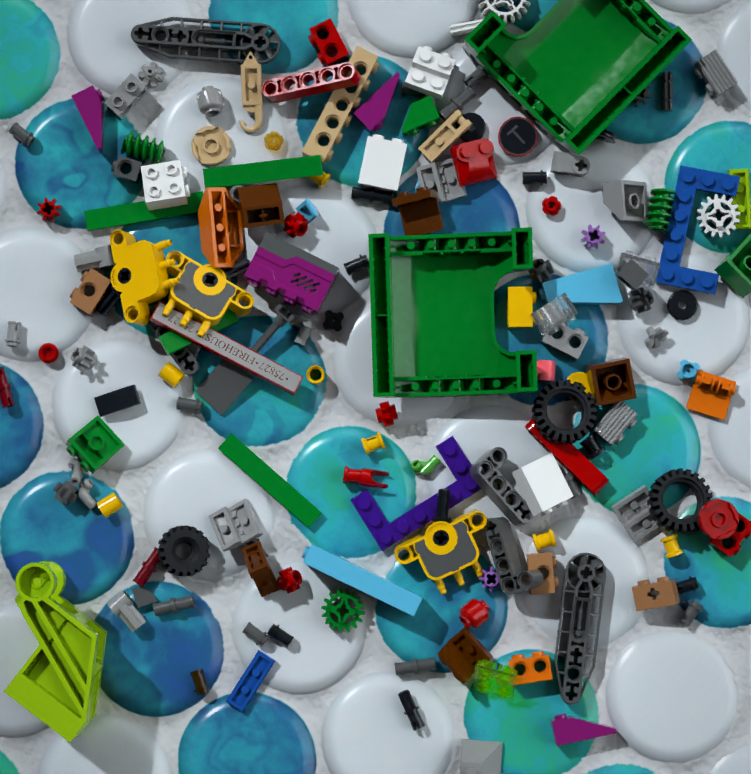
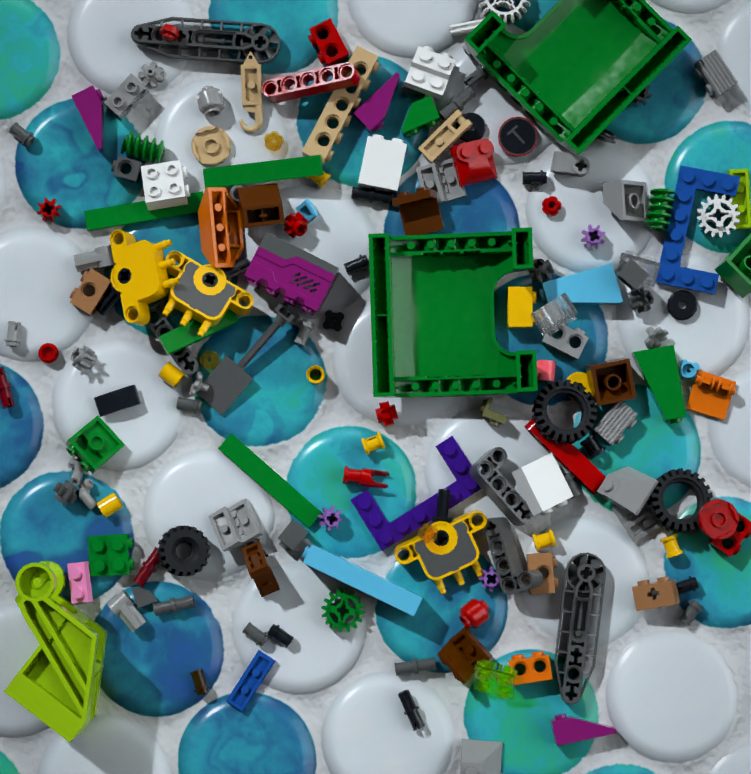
(80, 582): none -> bright pink plate
(110, 555): none -> green plate
(169, 32): none -> red plate
(198, 385): none -> light grey plant
(204, 359): none -> clear yellow plate
(229, 350): light grey tile -> none
(289, 580): red gear -> none
(292, 535): none -> dark grey brick
(332, 523): none -> medium lavender gear
(421, 467): bright green arm -> none
(428, 538): none -> clear yellow plate
(494, 417): none -> olive bracket
(628, 489): none -> light grey slope
(662, 379): none -> green slope
(667, 91): dark grey axle -> none

